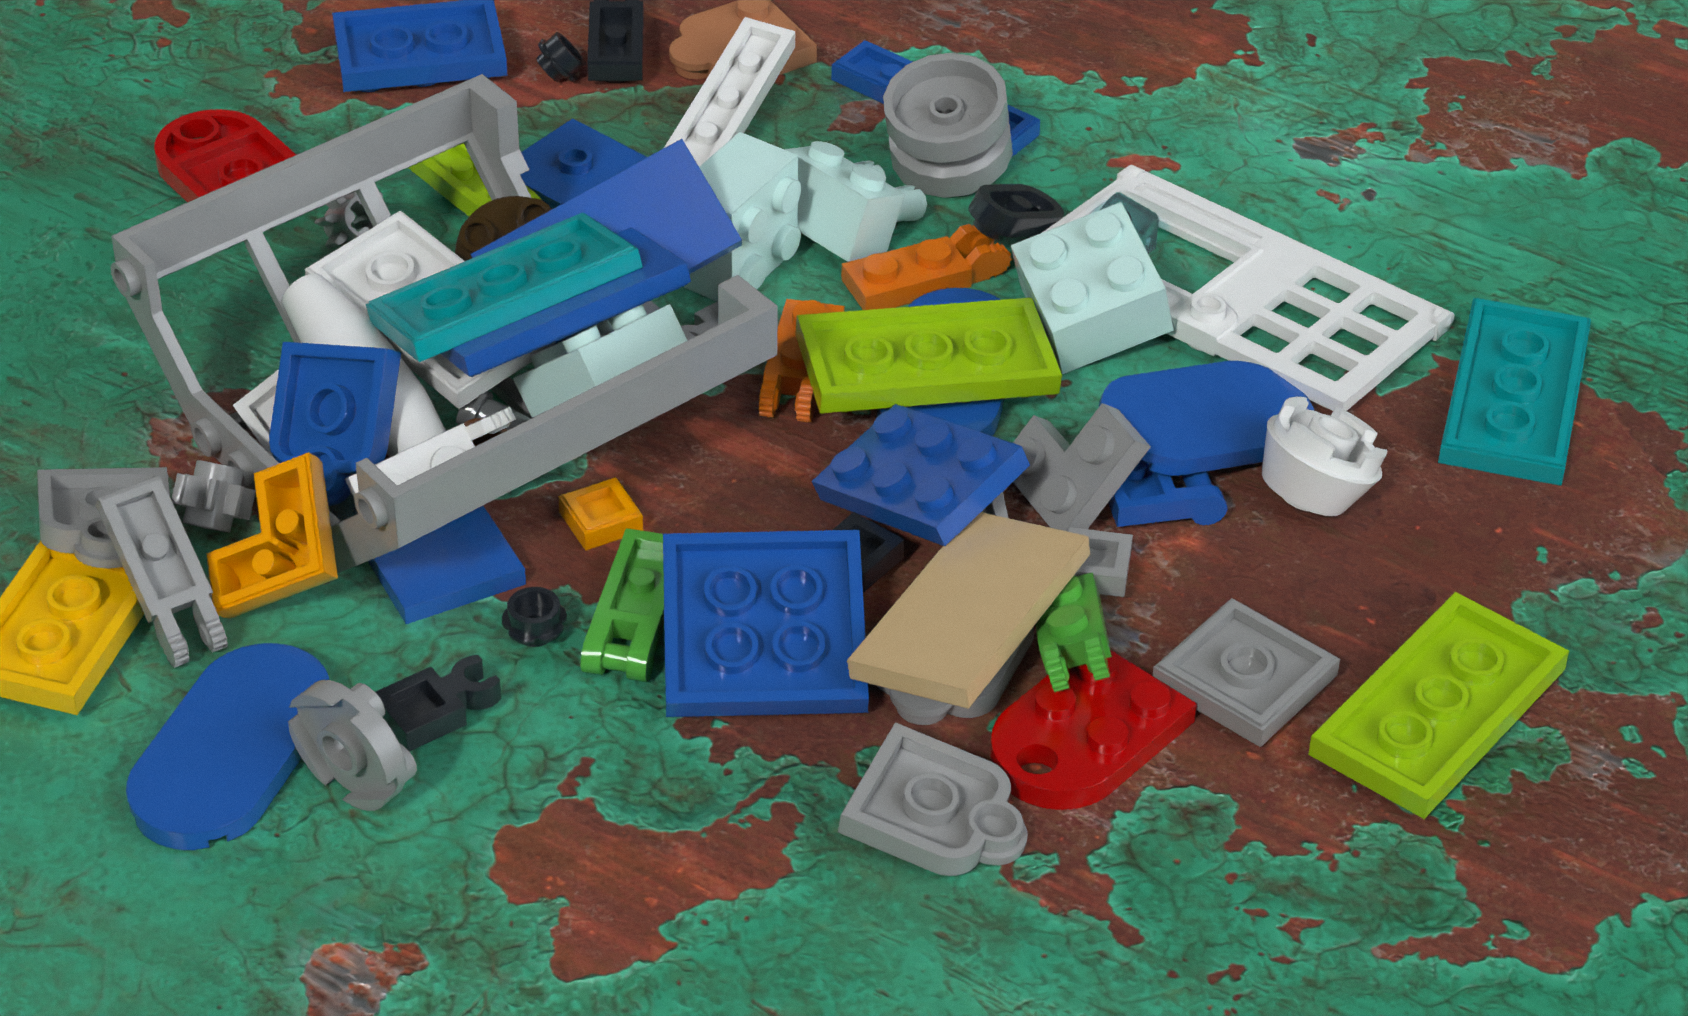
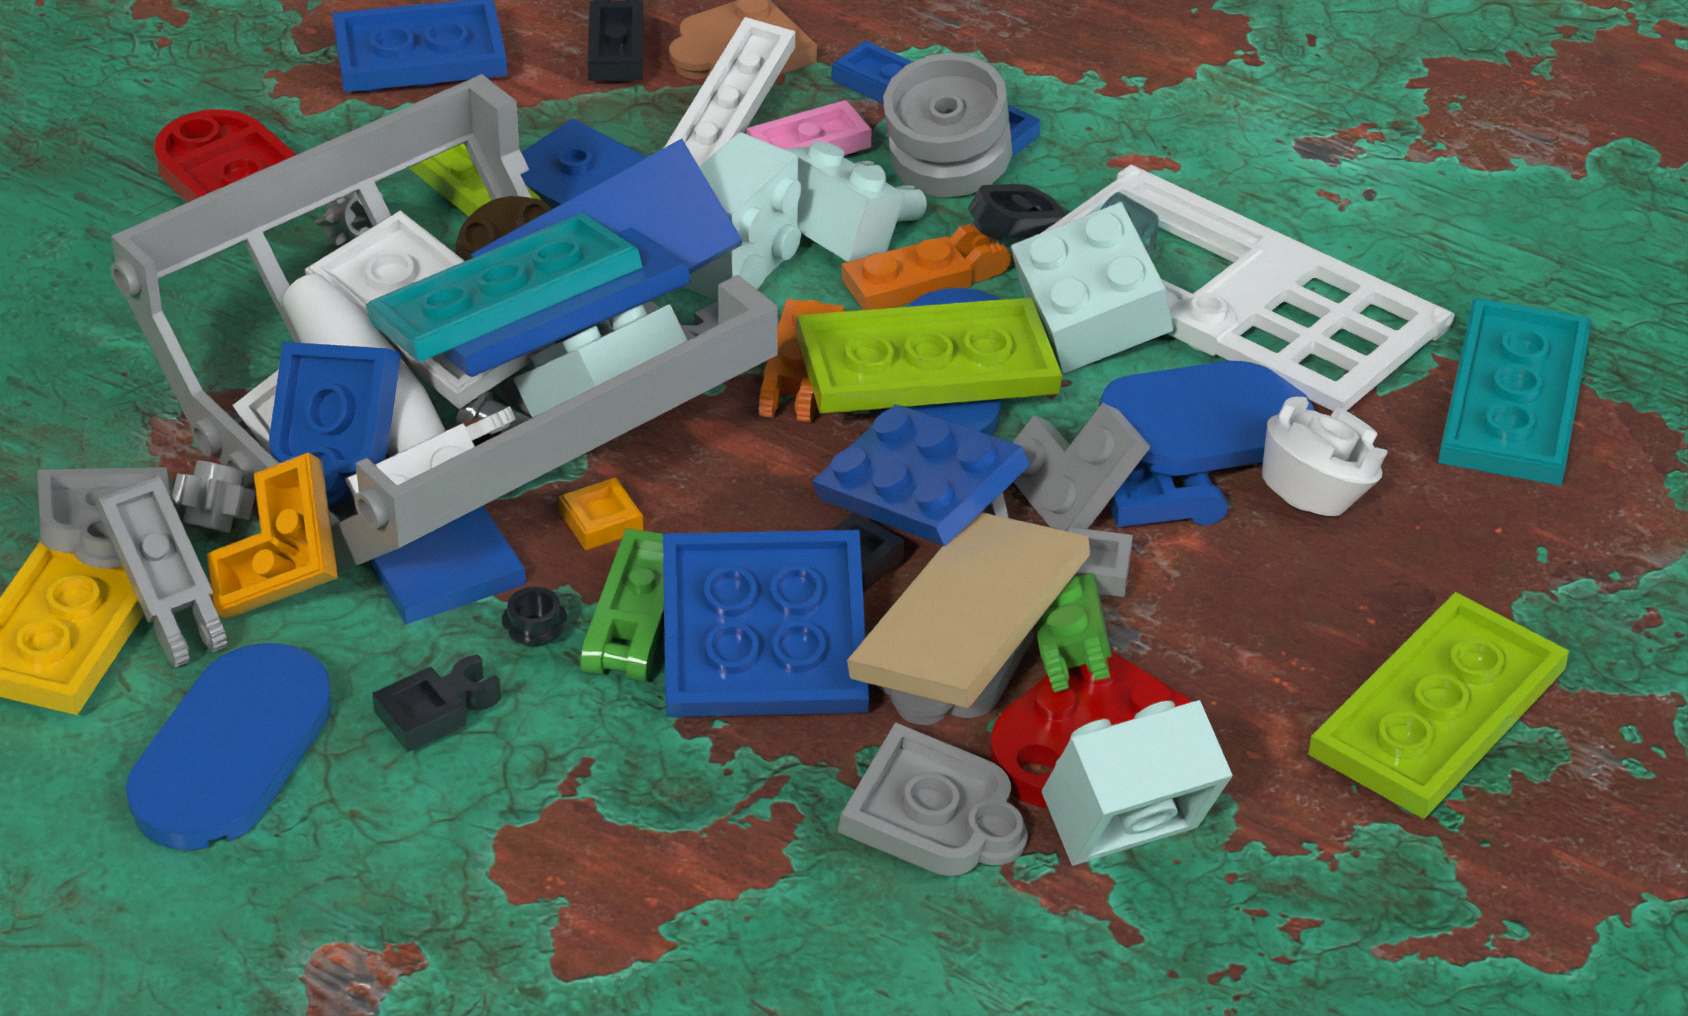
(347, 740): light grey plate -> none
(560, 58): black plate -> none
(831, 123): none -> bright pink plate
(1135, 780): none -> light aqua brick
(1247, 671): light grey plate -> none

